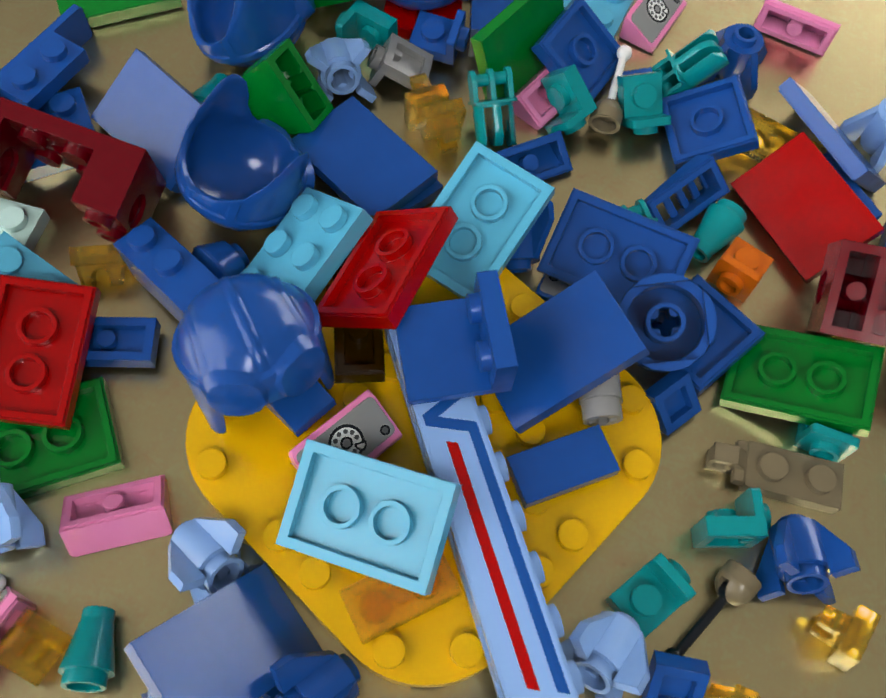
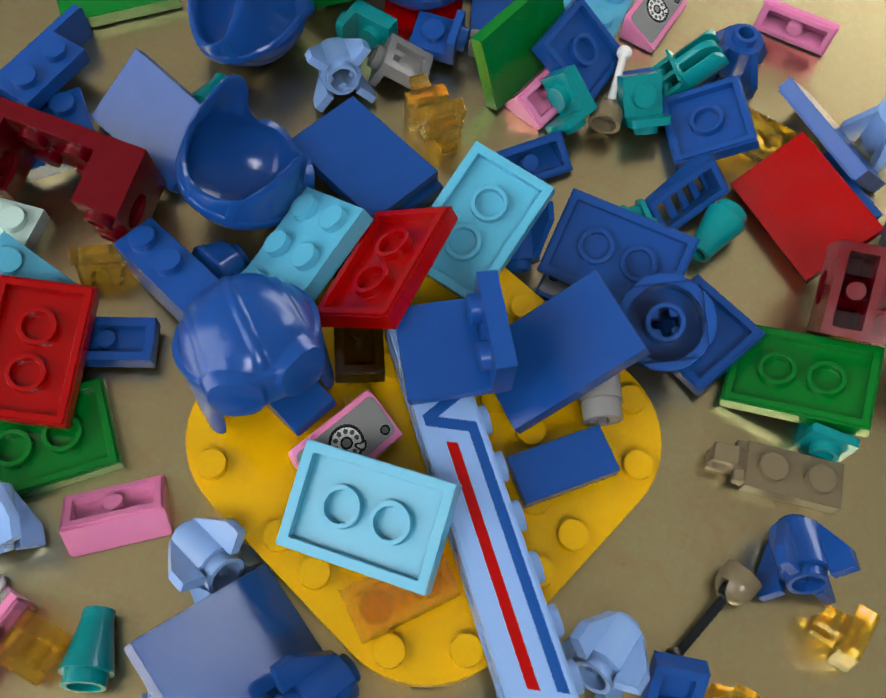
(286, 90): green torso -> none
(493, 107): teal arm -> none
(653, 593): teal bracket -> none
(674, 400): blue plate -> none
(737, 527): teal bracket -> none
(739, 269): orange bracket -> none

